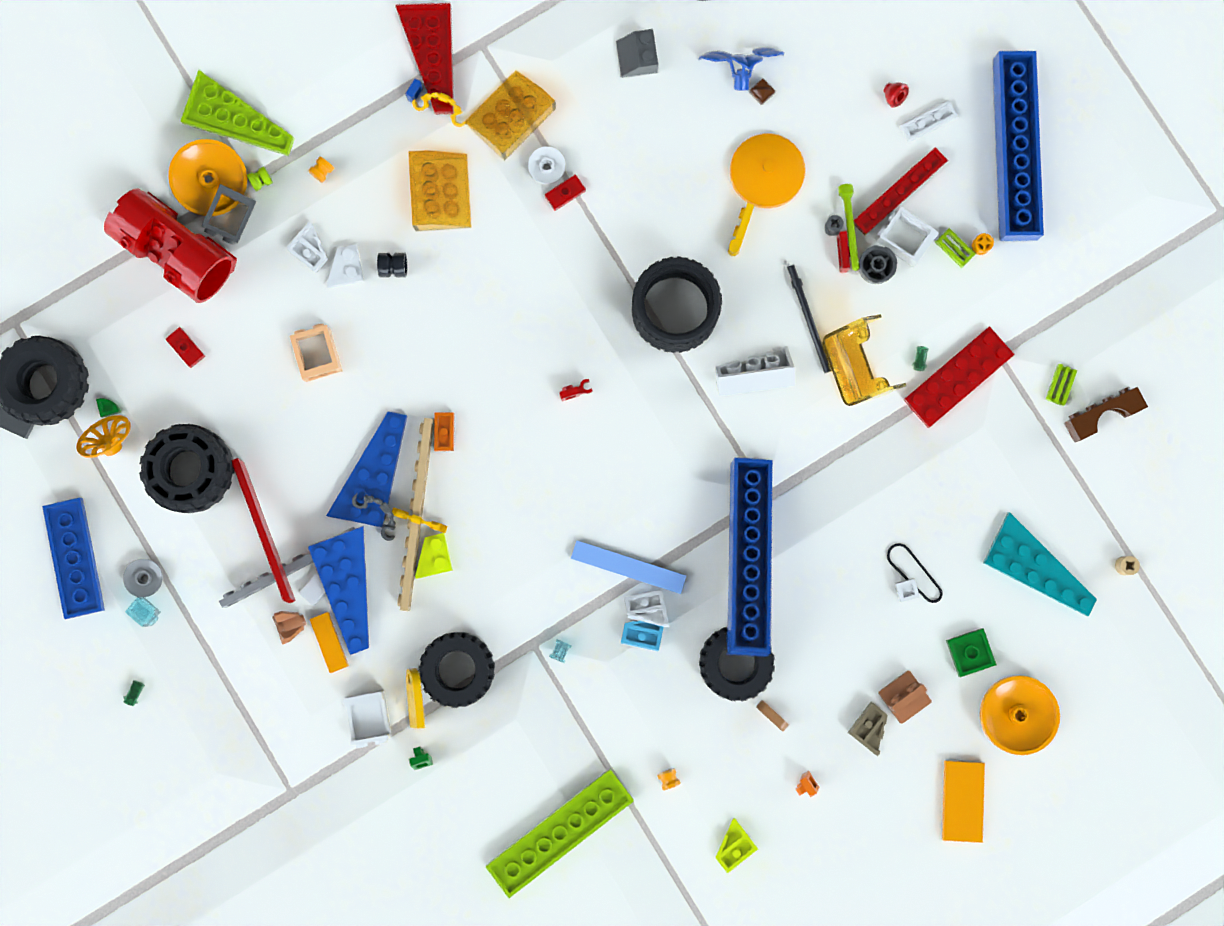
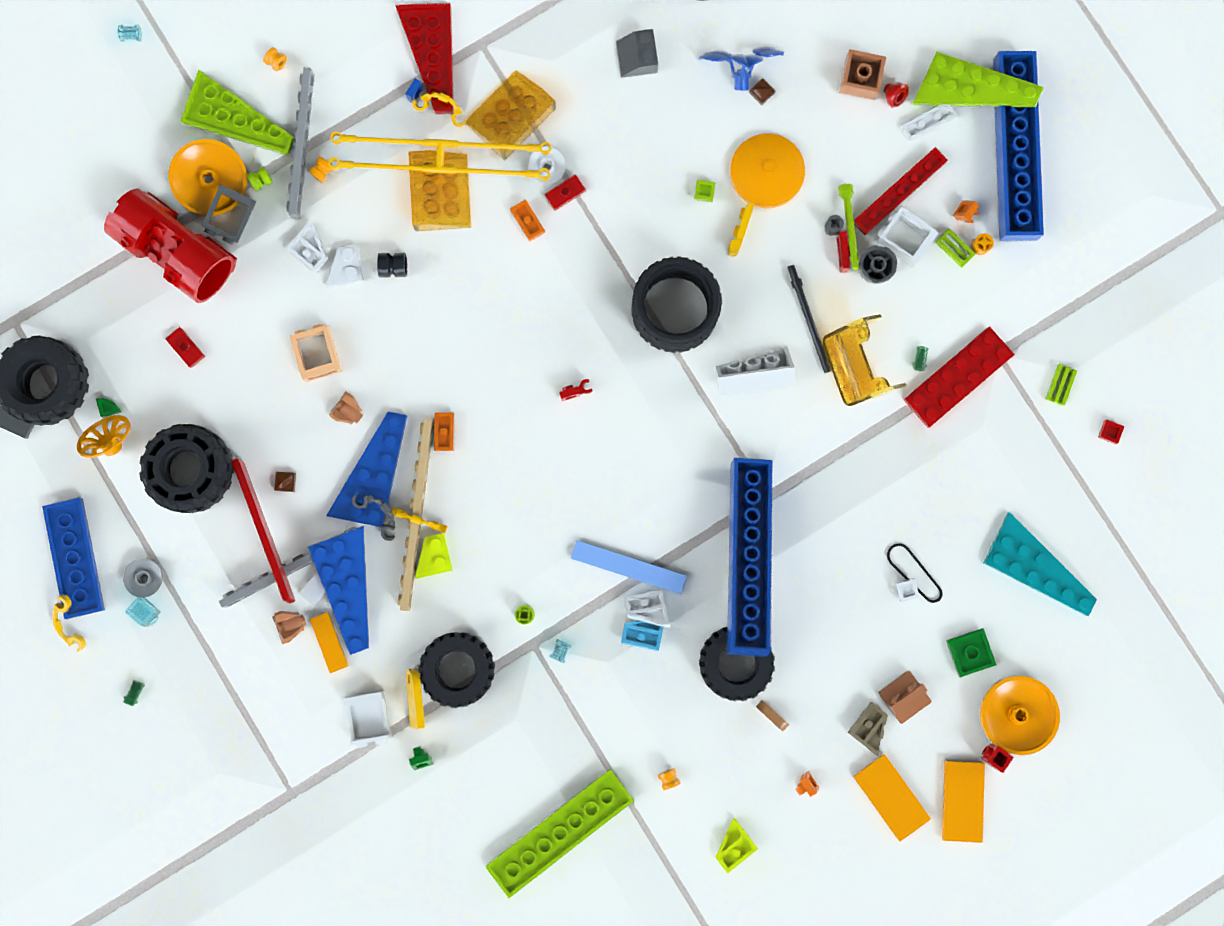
(58, 607): none -> yellow piece
(129, 32): none -> clear light blue bush
(275, 59): none -> light orange wheel
(285, 481): none -> reddish brown tile
(299, 151): none -> light grey plate
(346, 410): none -> nougat brick
(440, 144): none -> yellow bar
(524, 612): none -> lime wheel
(527, 220): none -> orange plate
(704, 191): none -> lime plate
(862, 74): none -> nougat brick
(891, 797): none -> light orange tile
(966, 211): none -> orange tile
(967, 84): none -> lime wing
(996, 757): none -> red brick
(1085, 424): reddish brown arch -> none
(1111, 432): none -> red plate
(1122, 565): tan wheel -> none

